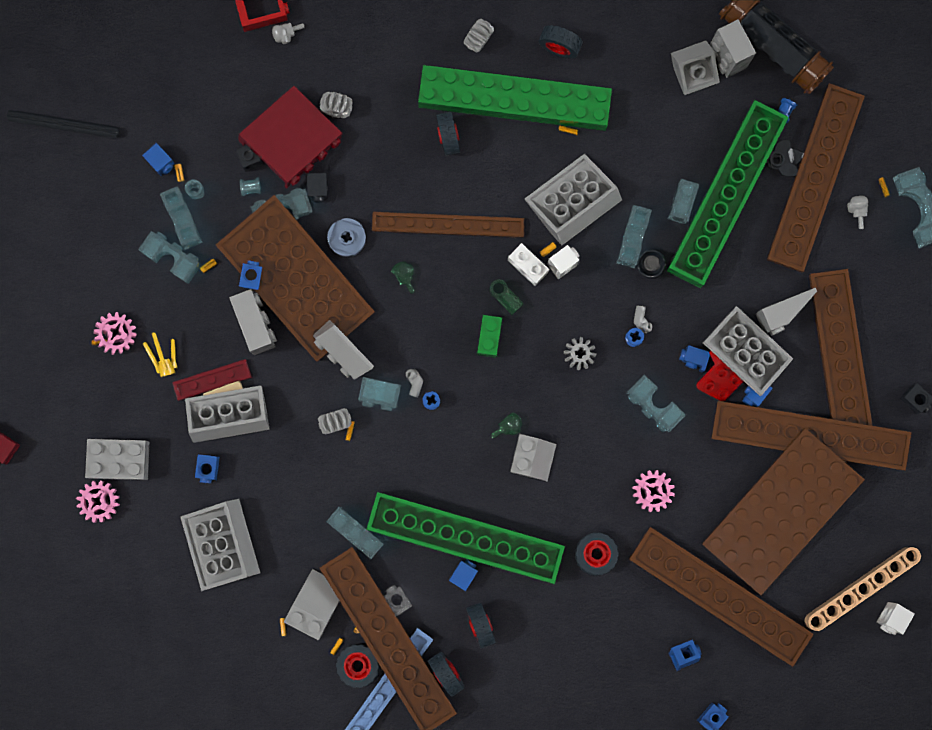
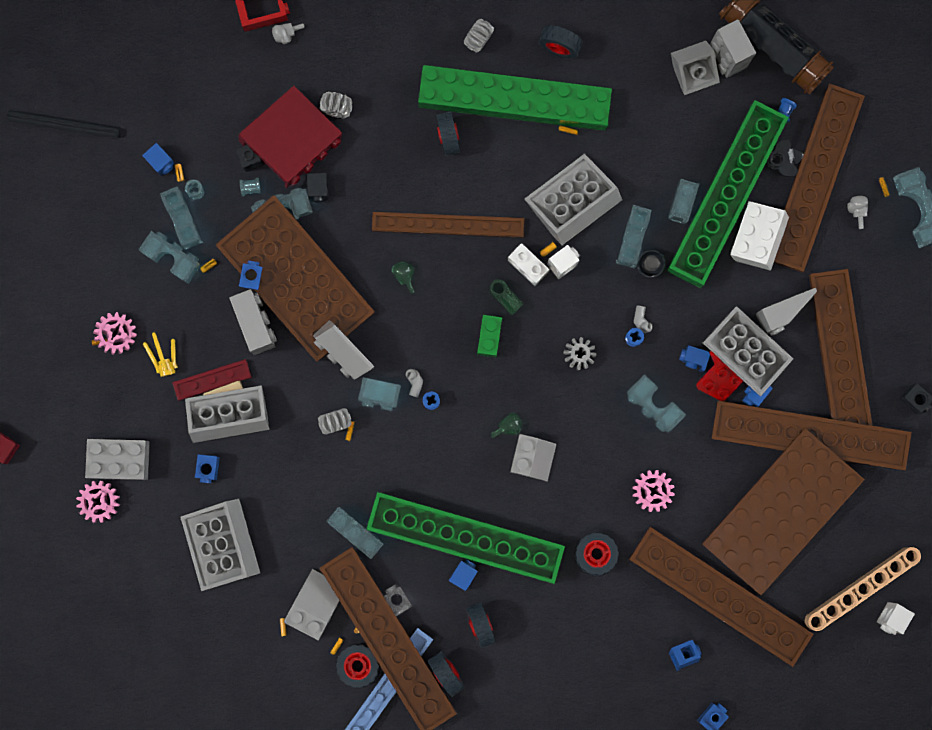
(341, 228): sand blue plate -> none
(759, 235): none -> white brick

